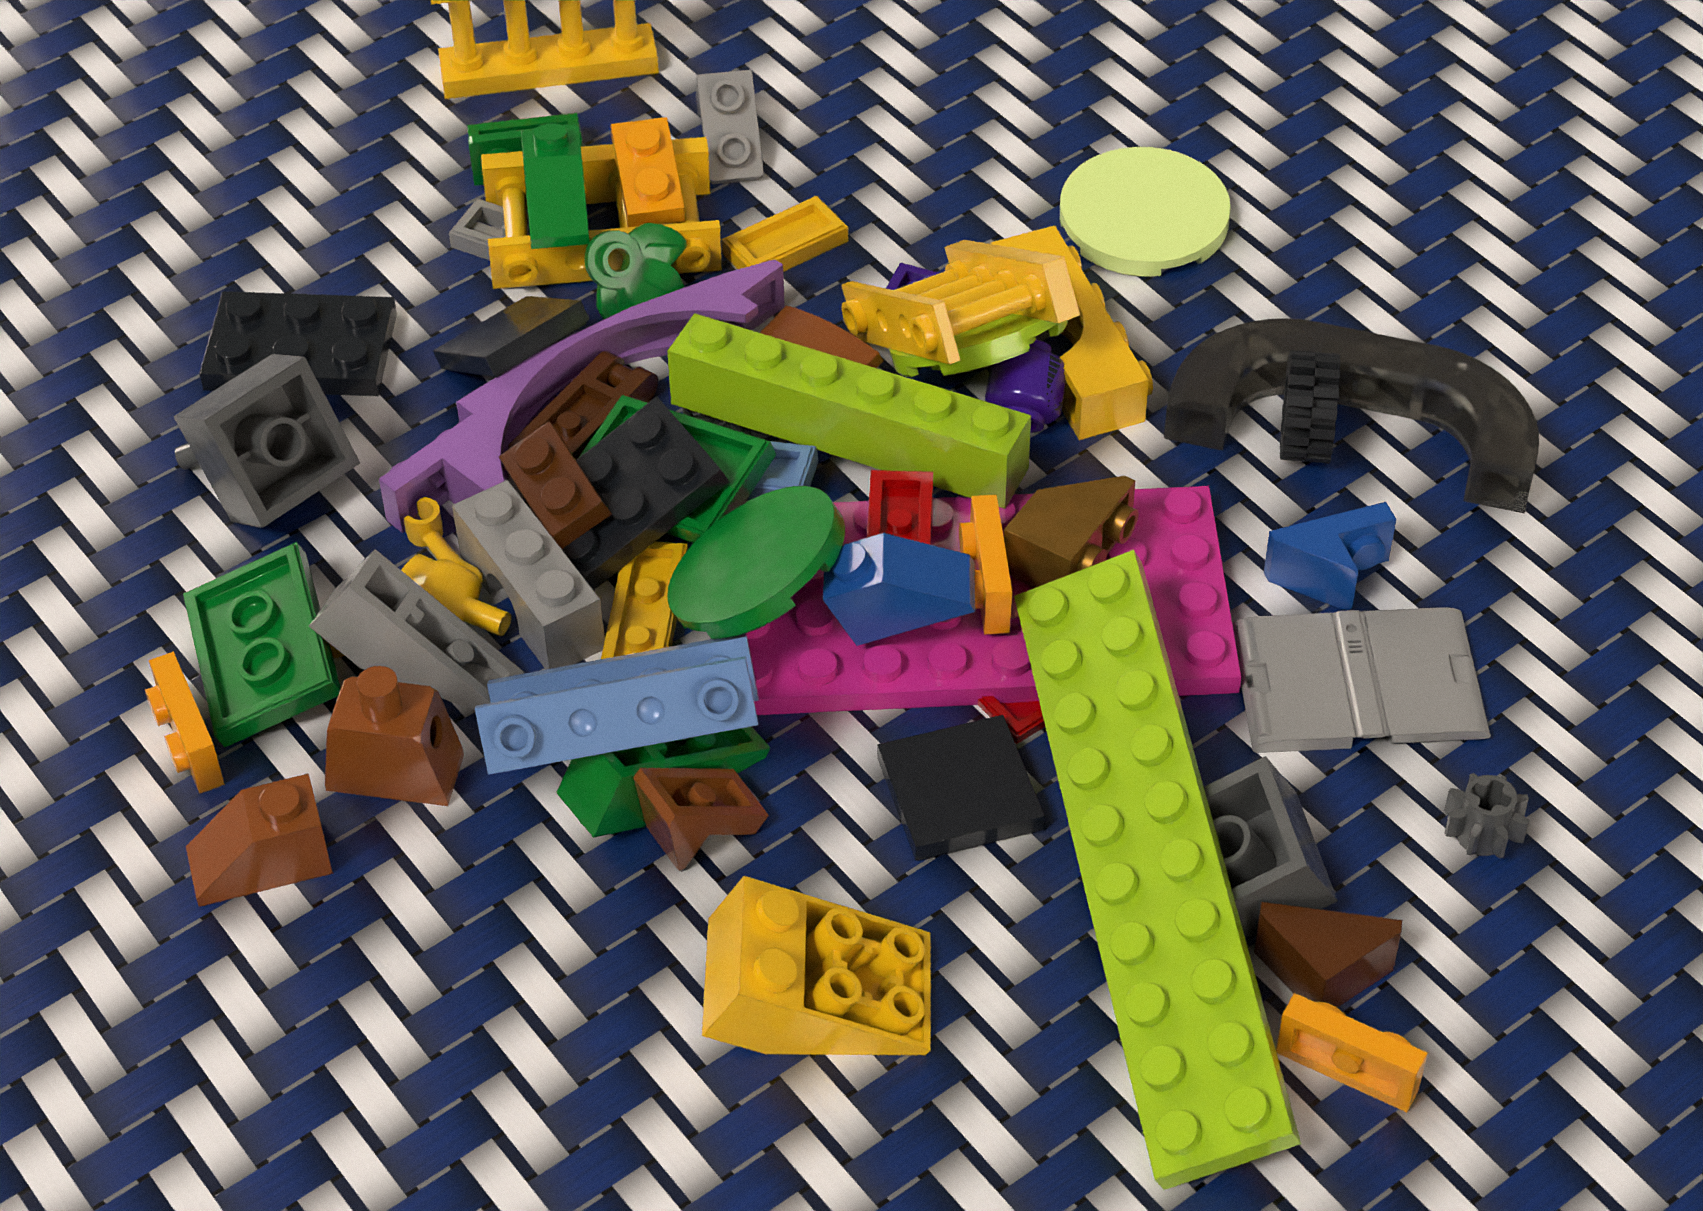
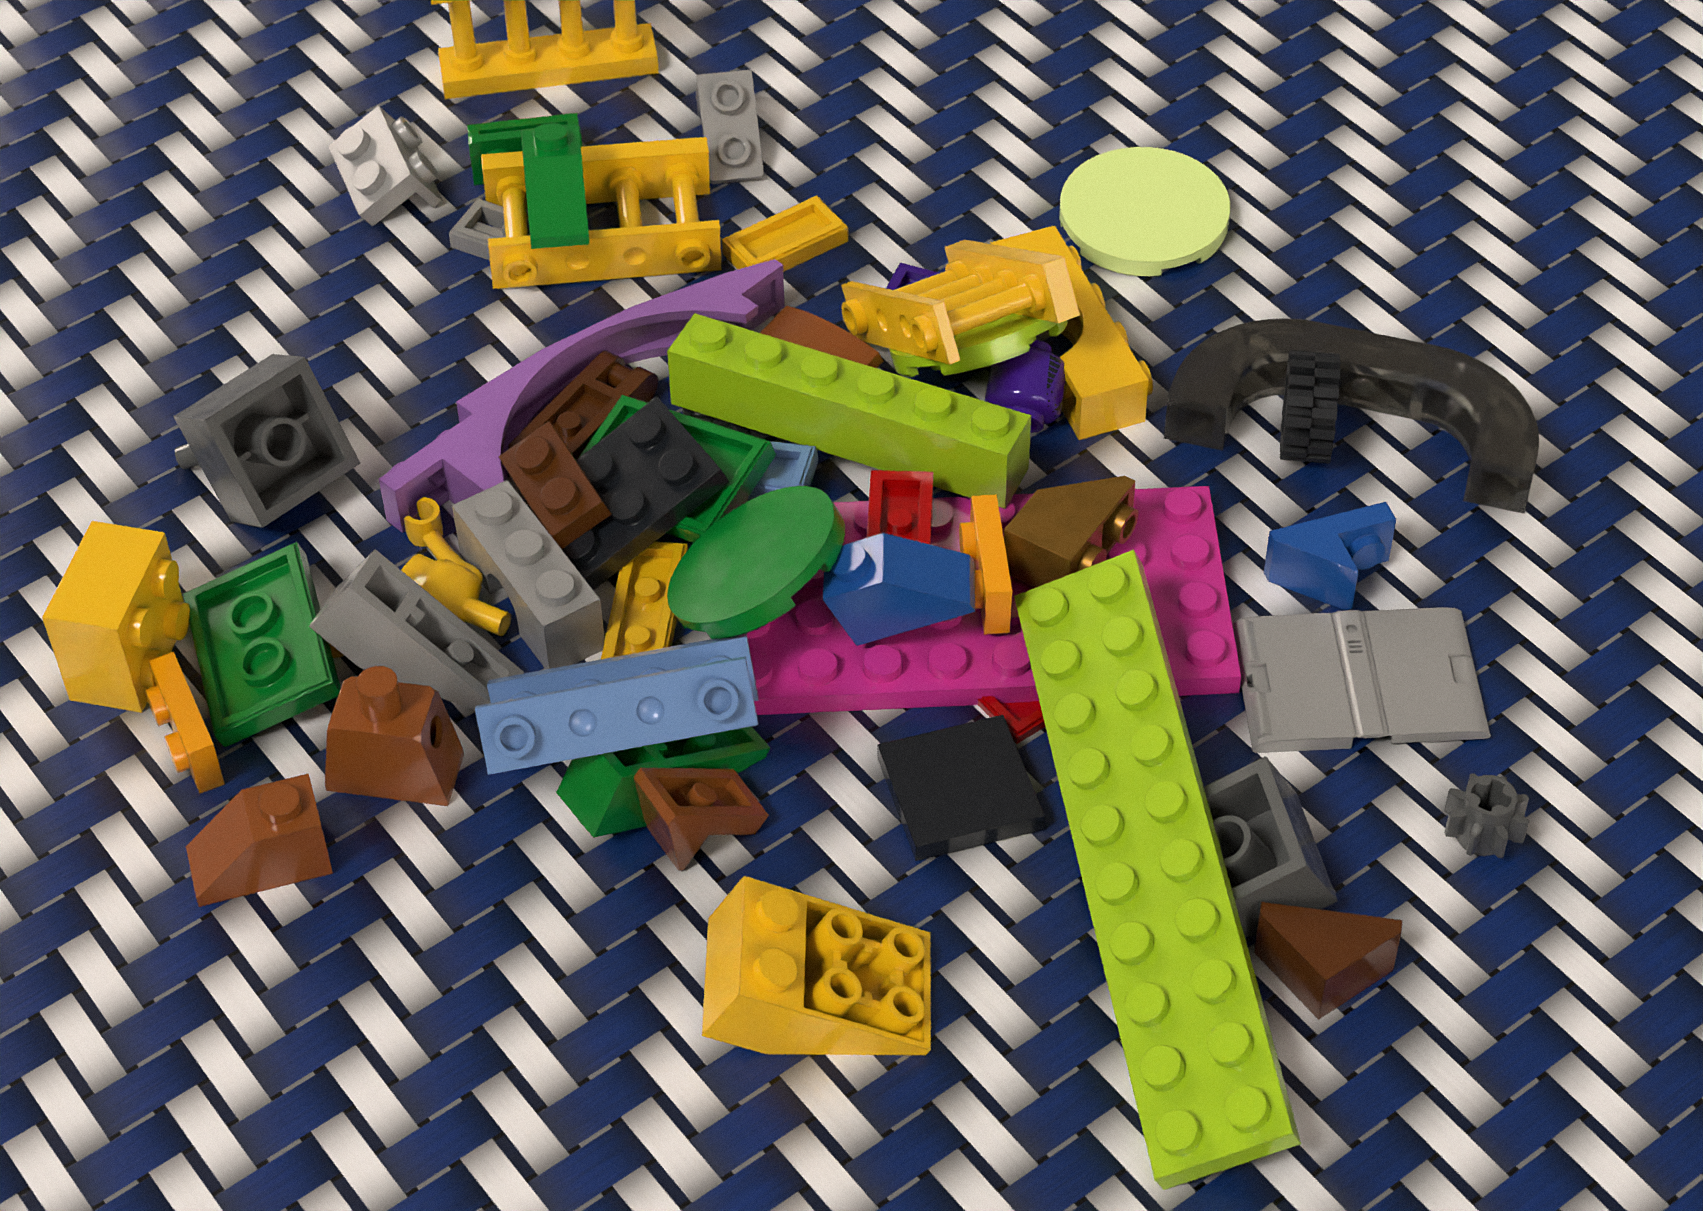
(115, 615): none -> yellow brick
(337, 334): black plate -> none
(383, 165): none -> light grey bracket
(511, 335): black tile -> none
(645, 267): green plate -> none
(647, 172): light orange plate -> none
(1351, 1052): light orange plate -> none

